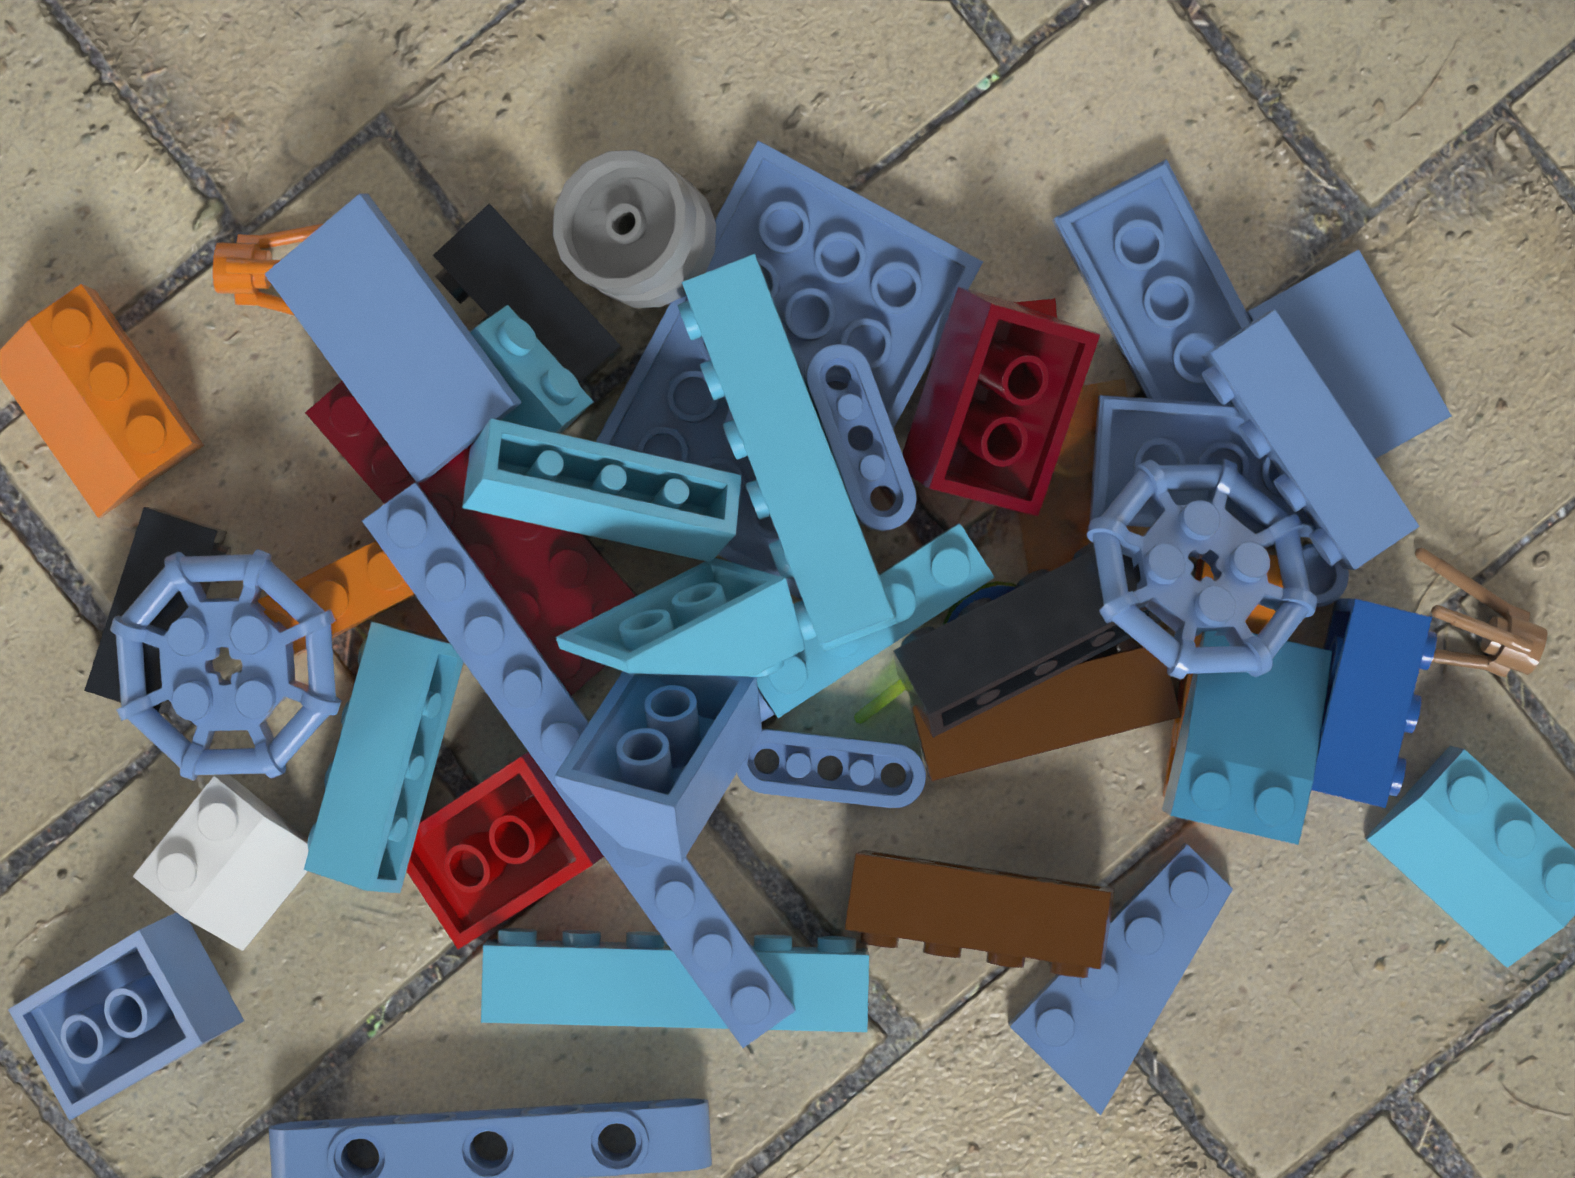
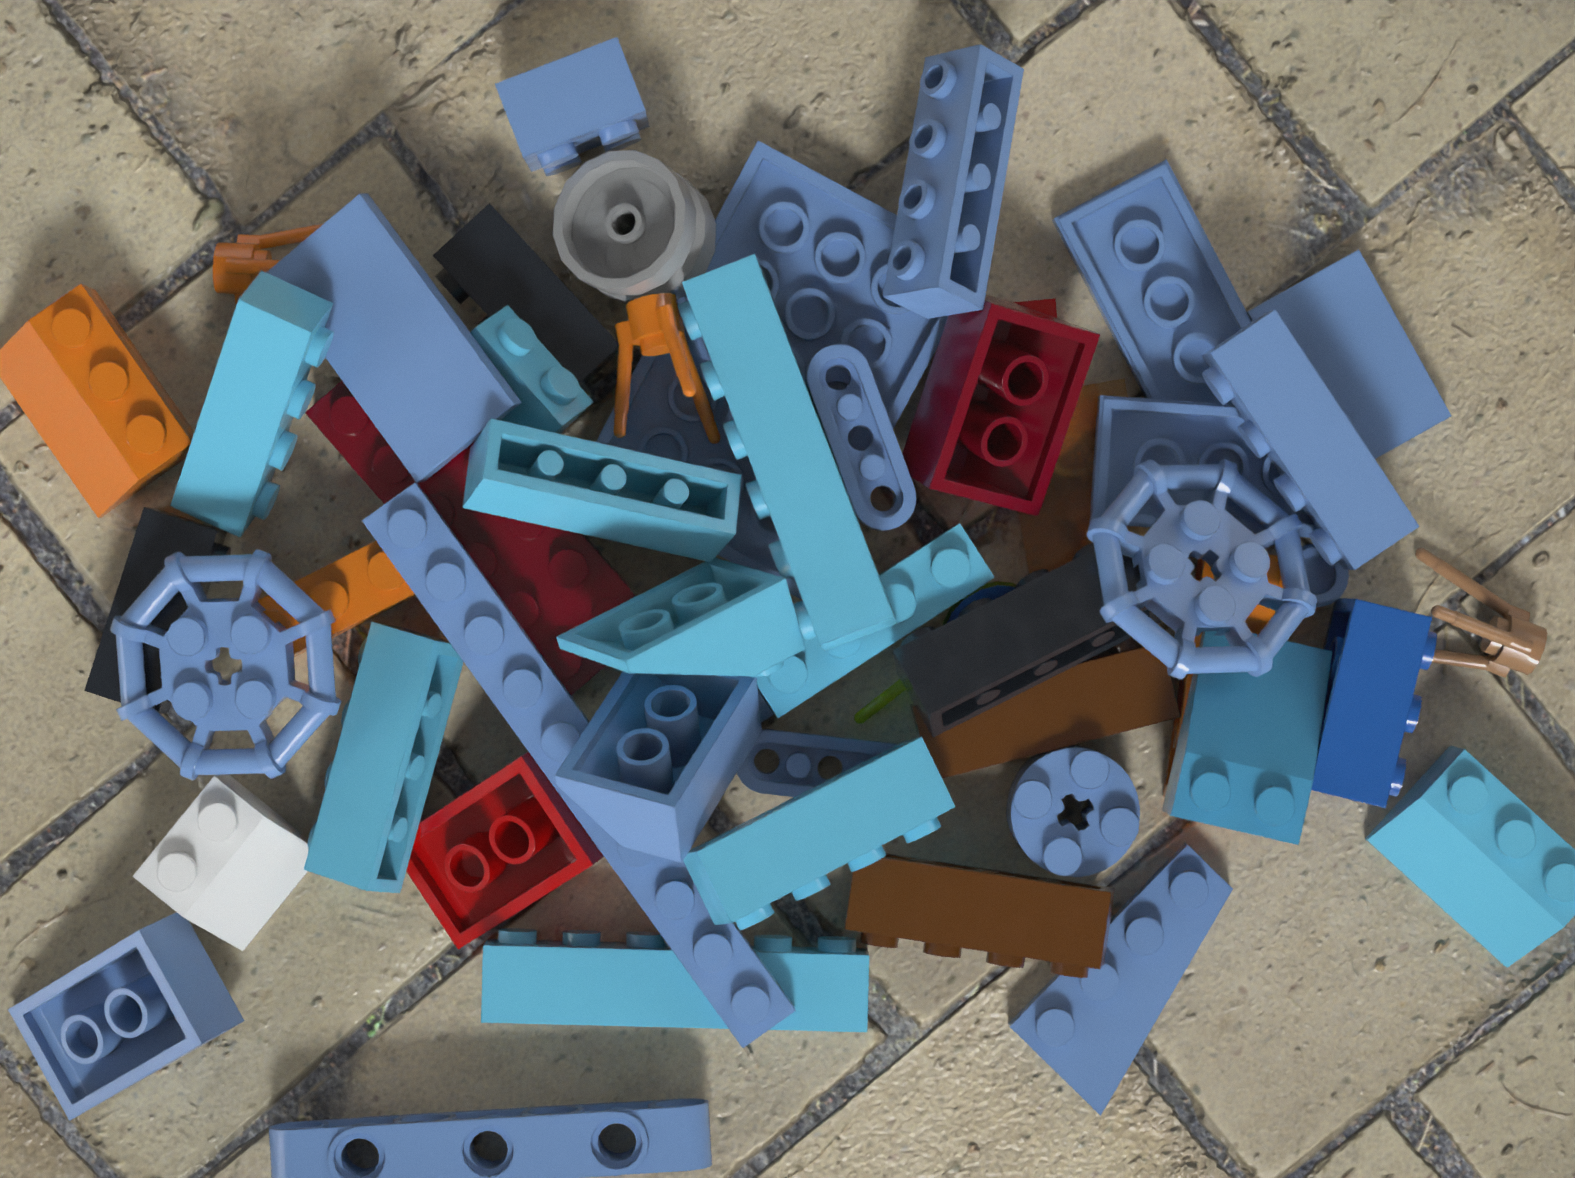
(252, 404): none -> medium azure brick
(574, 107): none -> medium blue brick
(658, 330): none -> orange plant
(819, 832): none -> medium azure brick
(953, 182): none -> medium blue brick
(1108, 820): none -> medium blue brick

